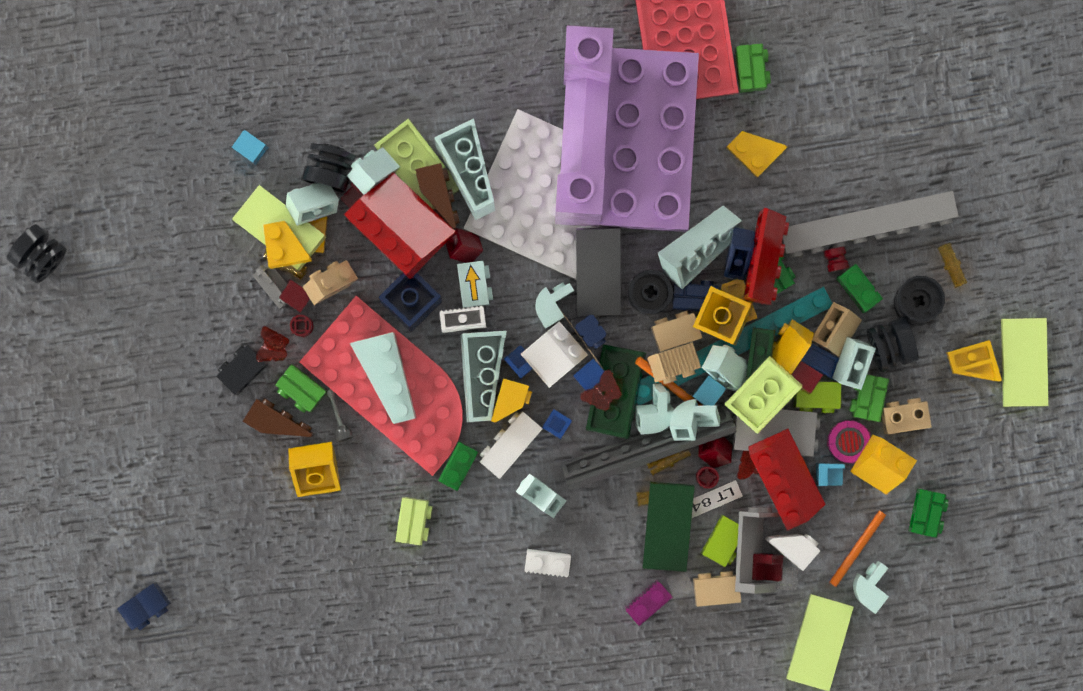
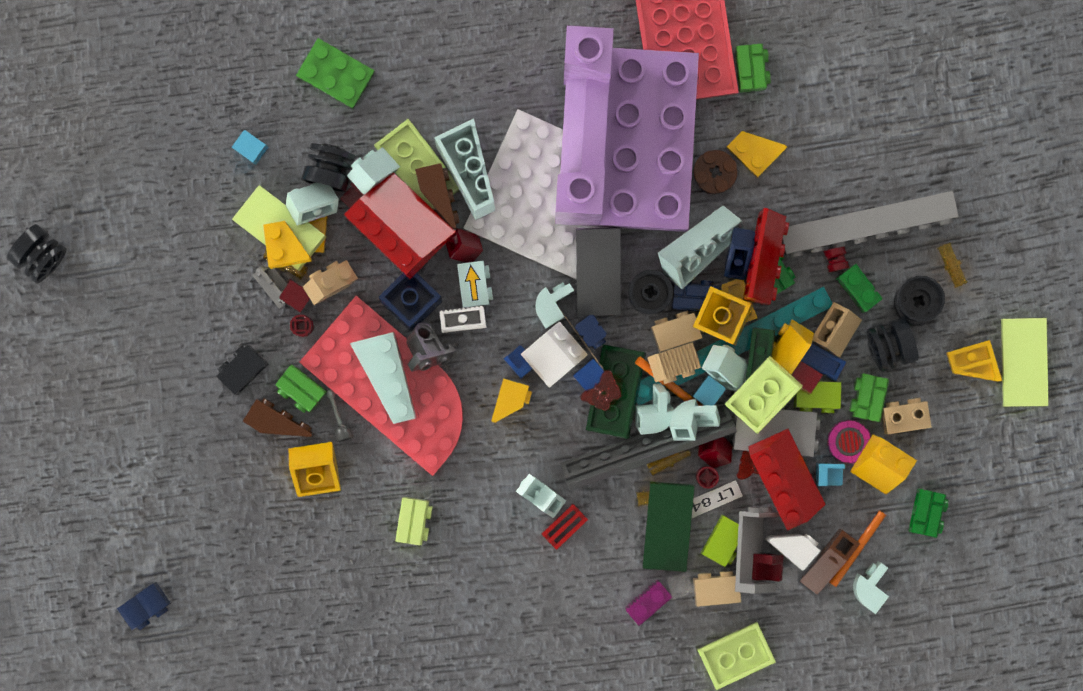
(273, 346): clear red animal -> none
(335, 73): none -> bright green plate
(427, 348): none -> flat silver pin
(458, 466): green brick -> none
(481, 368): light aqua wedge -> none
(510, 444): white brick -> none
(547, 562): white brick -> none
(557, 424): blue plate -> none
(578, 513): none -> red tile
(726, 165): none -> reddish brown plate
(736, 655): none -> yellowish green tile
(819, 642): yellowish green tile -> none
(829, 561): none -> reddish brown slope
(854, 363): light aqua brick -> none

